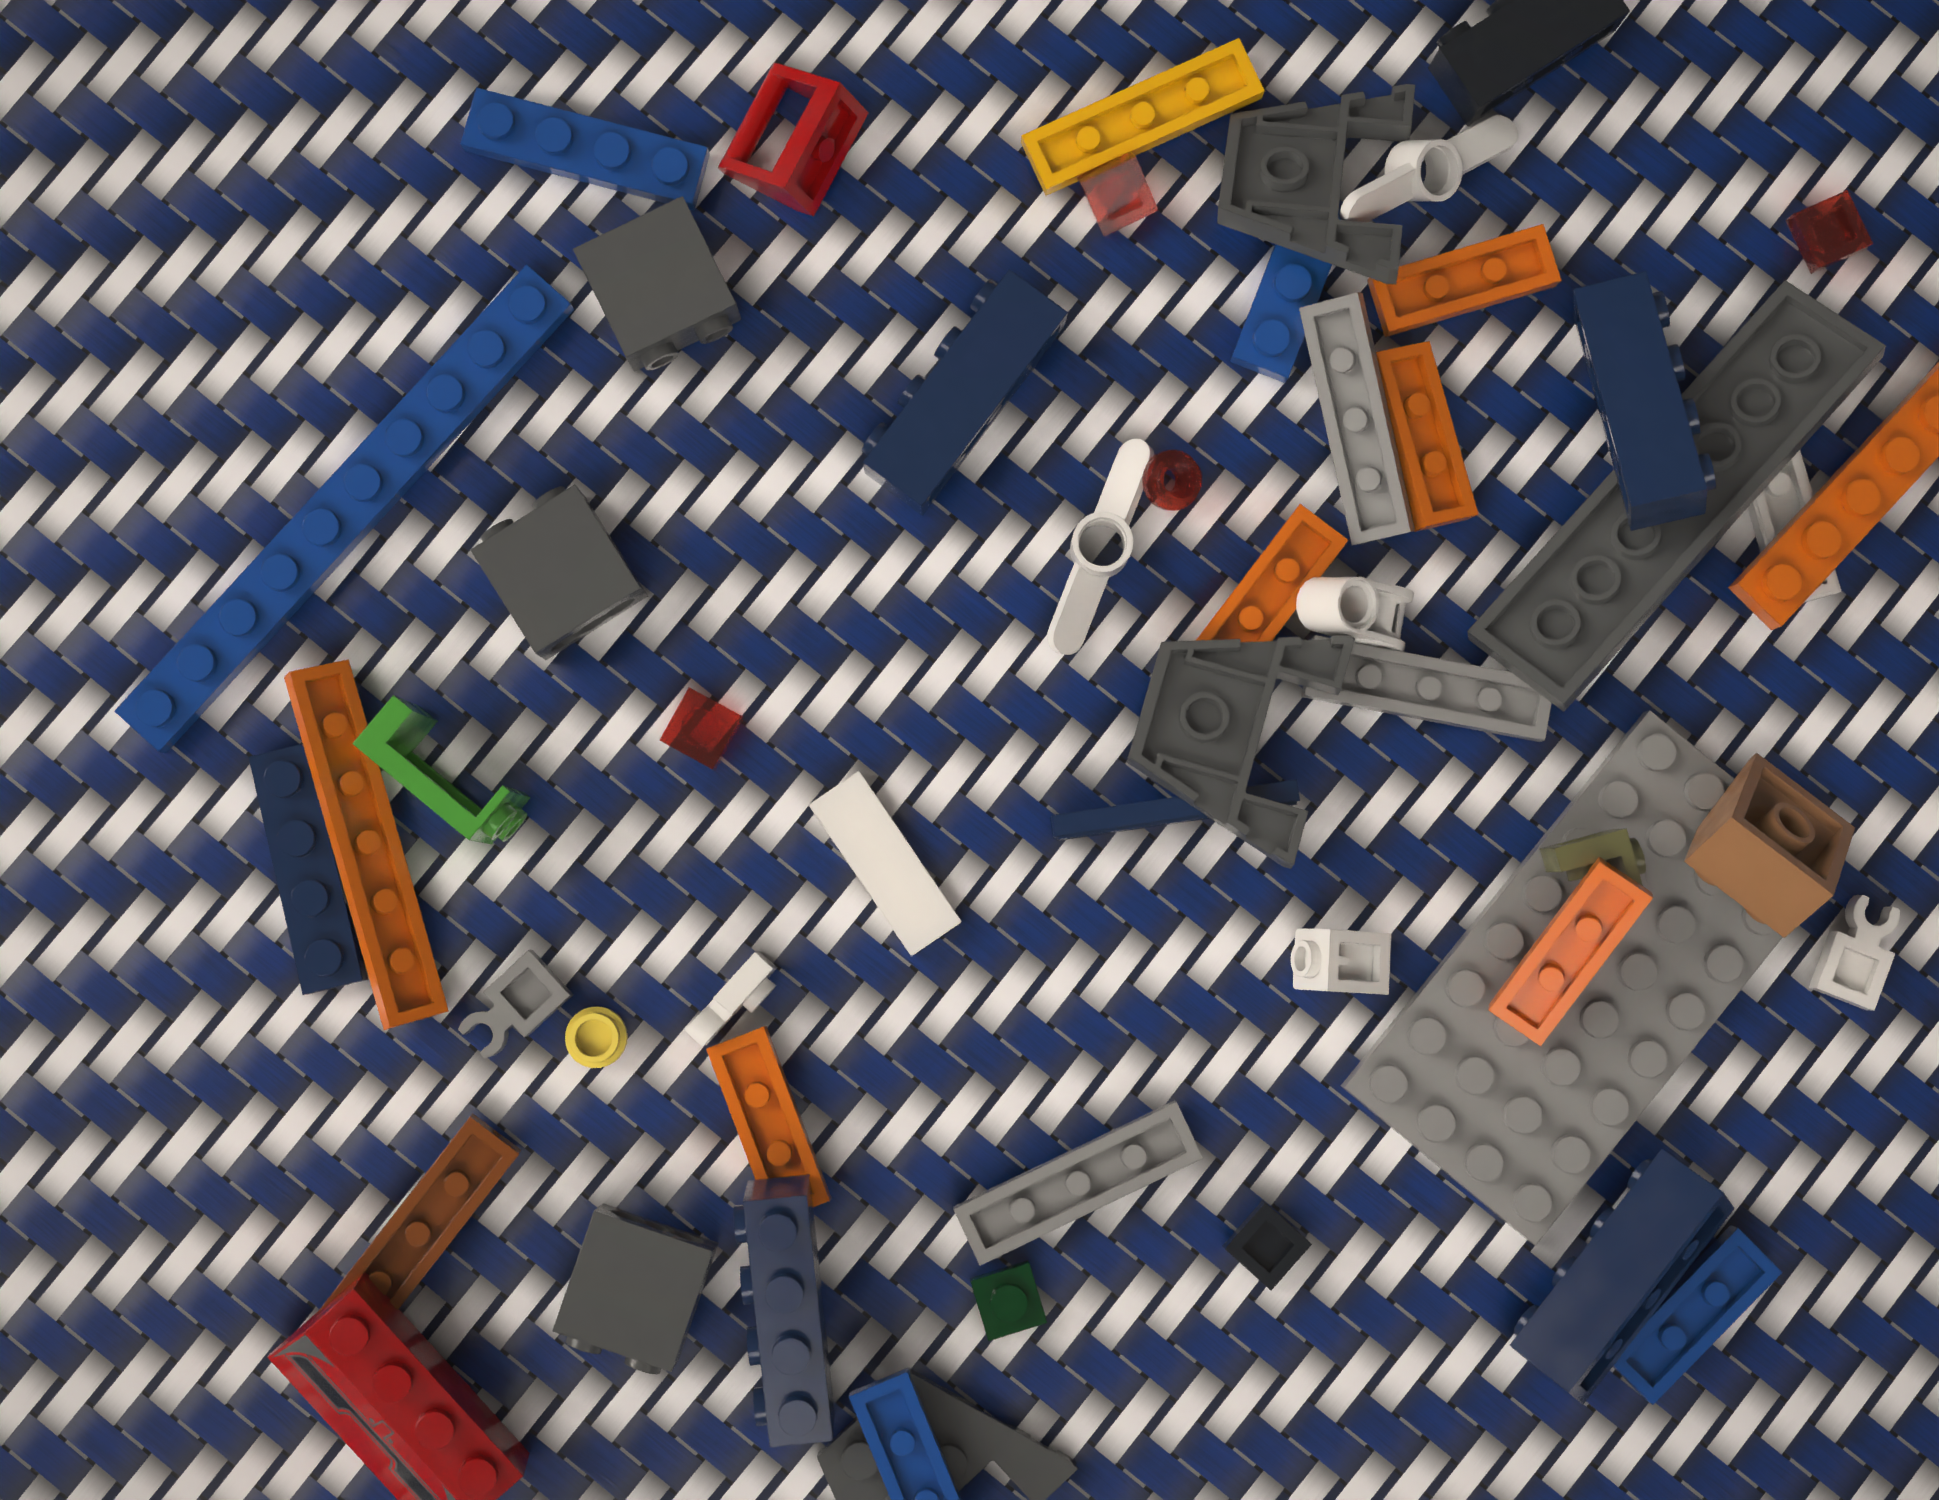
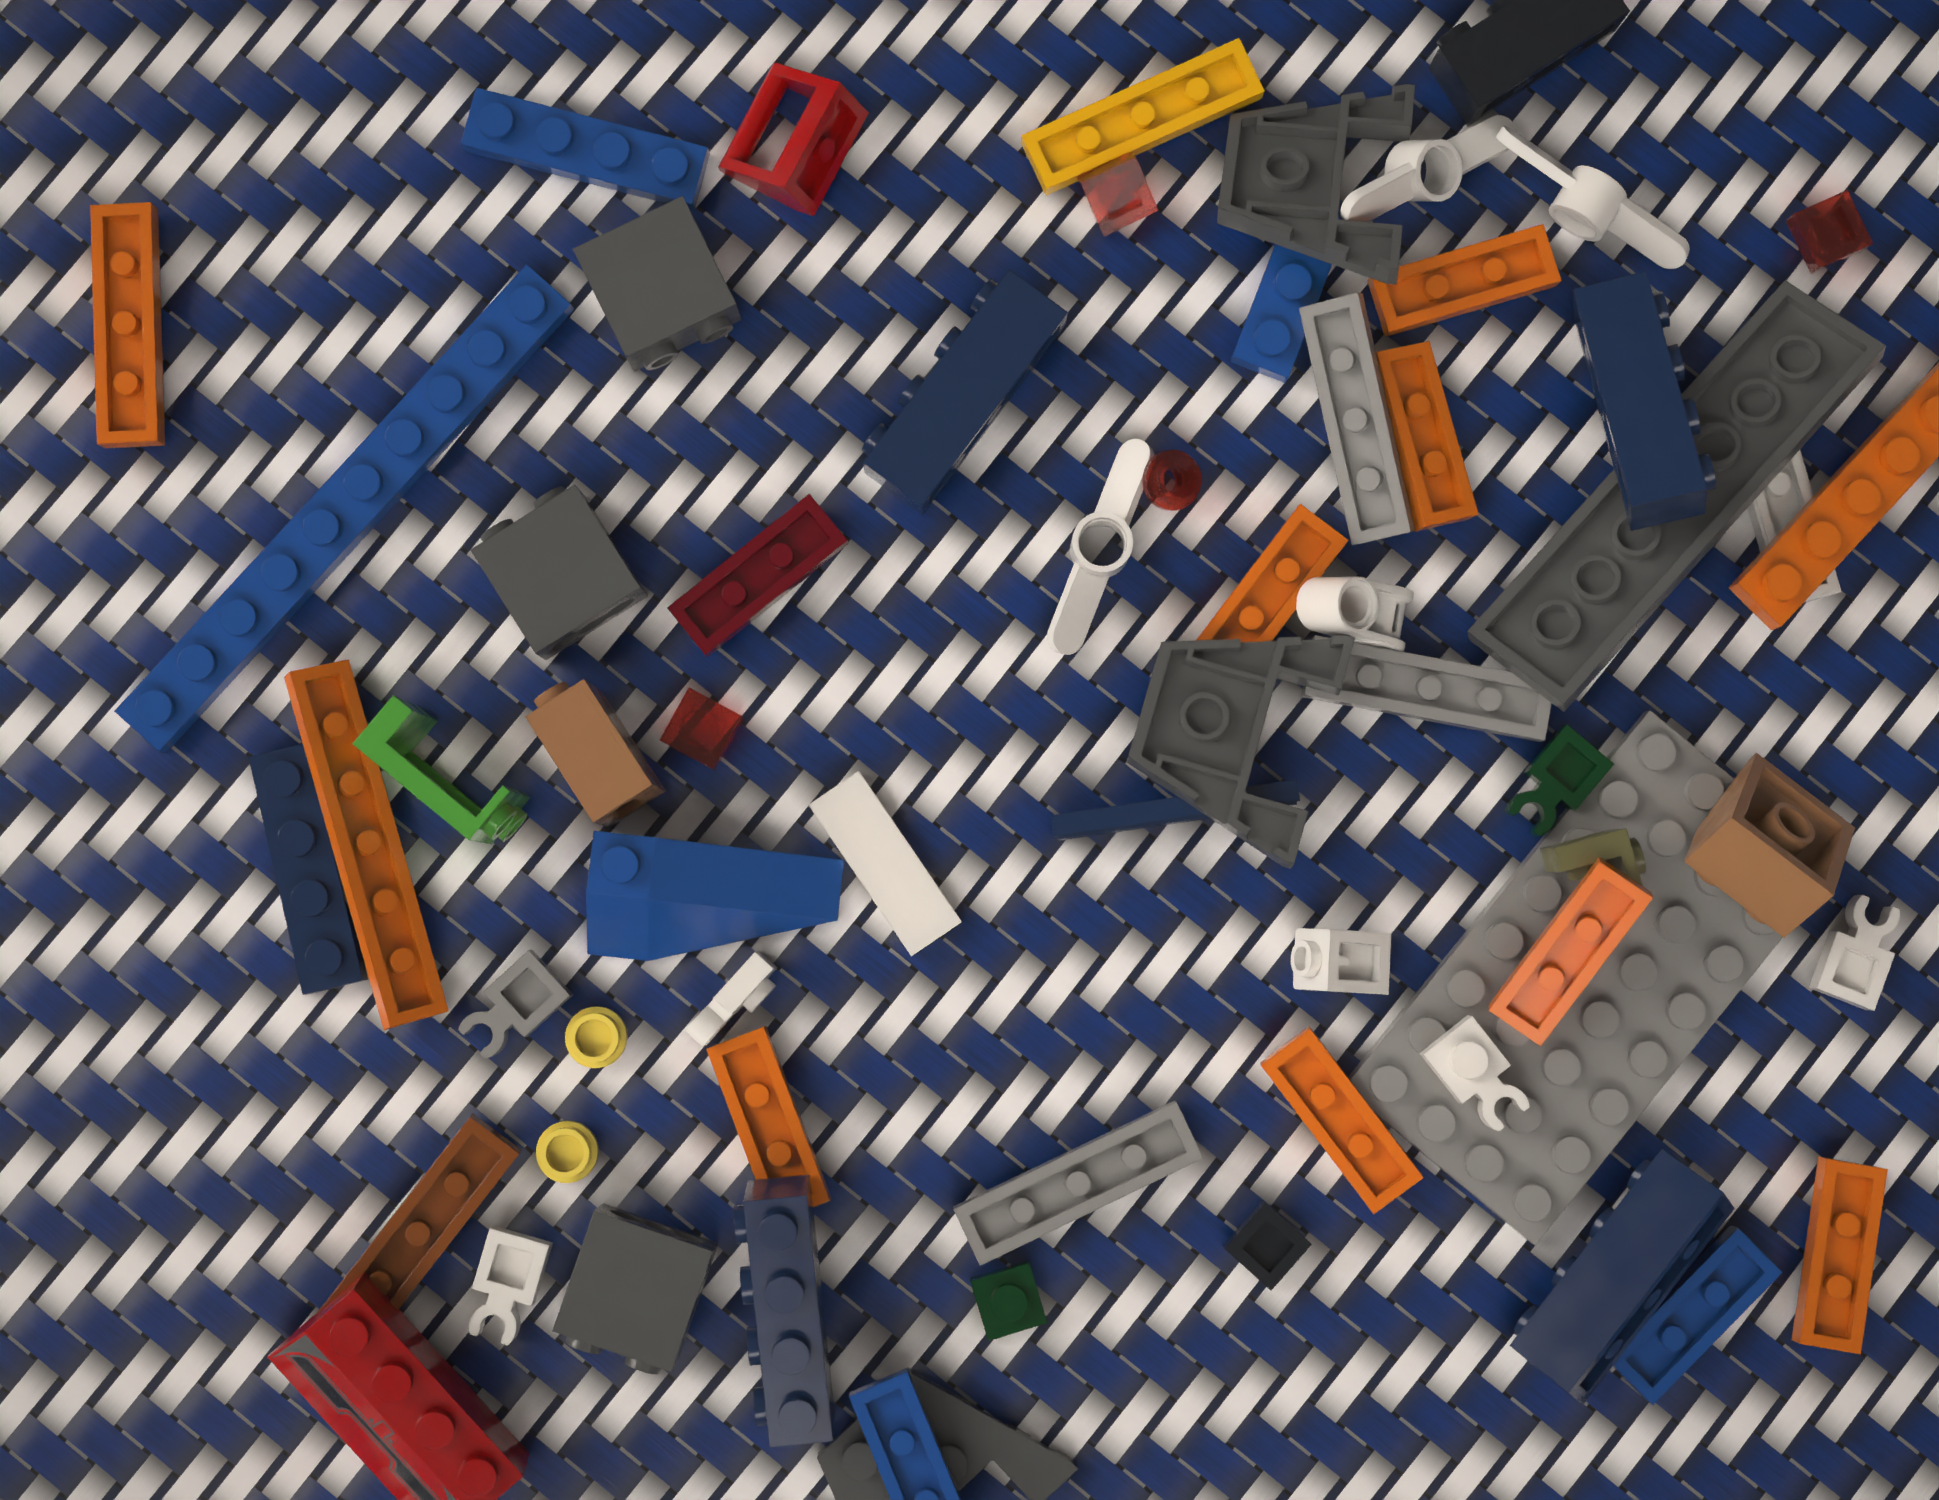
(127, 325): none -> orange plate
(510, 1274): none -> white plate
(567, 1151): none -> light yellow plate
(594, 752): none -> medium nougat piece
(684, 896): none -> blue wedge
(758, 575): none -> dark red plate
(1341, 1120): none -> orange plate
(1469, 1066): none -> white plate
(1563, 774): none -> dark green plate
(1597, 203): none -> white piece
(1839, 1255): none -> orange plate

